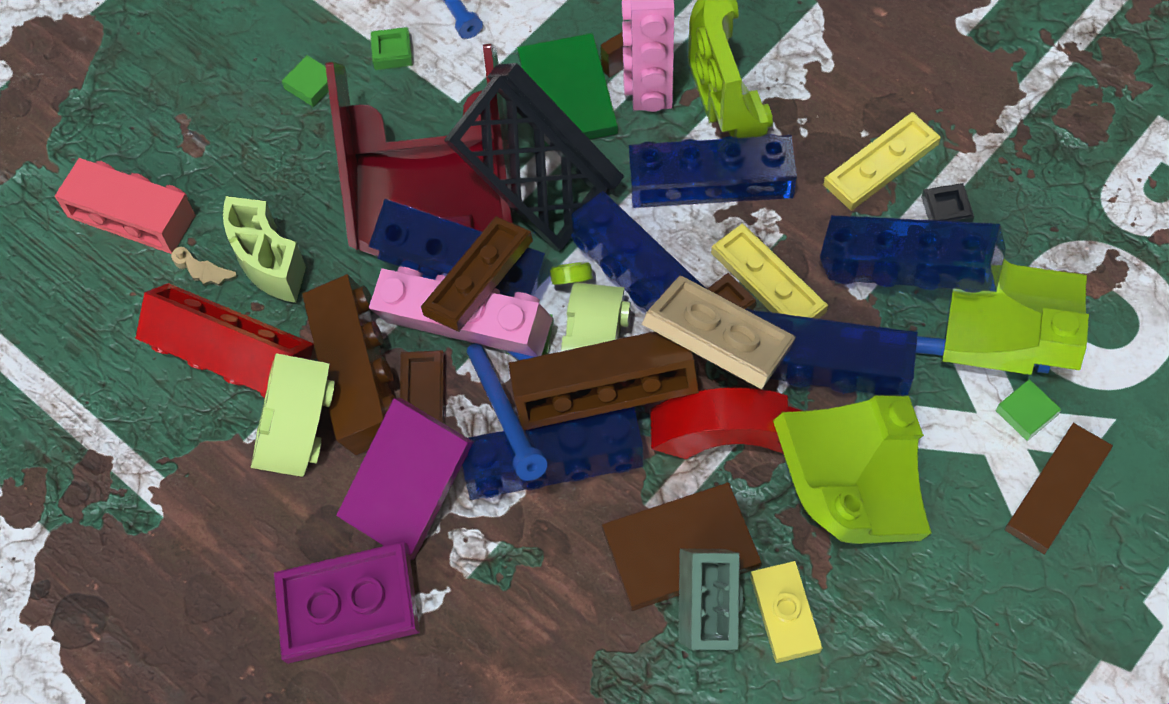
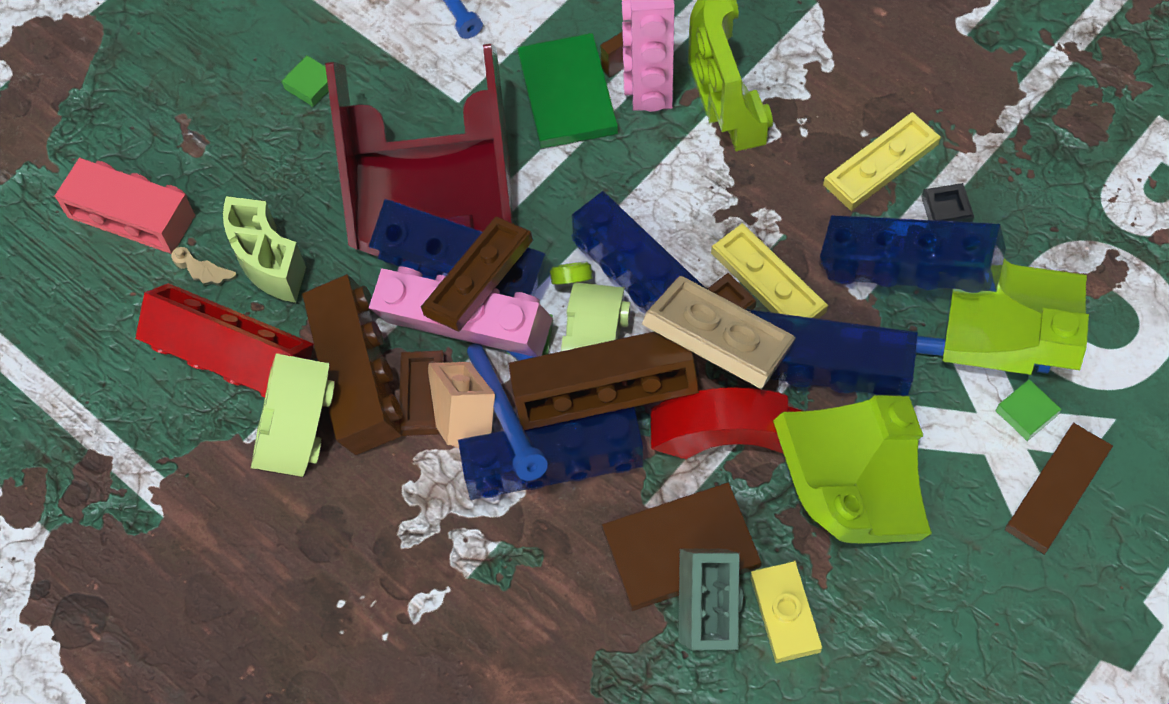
(346, 602): magenta tile -> none
(391, 48): bright green tile -> none
(404, 477): magenta tile -> none
(460, 401): none -> light nougat slope
(549, 124): black fence -> none
(712, 171): clear blue brick -> none

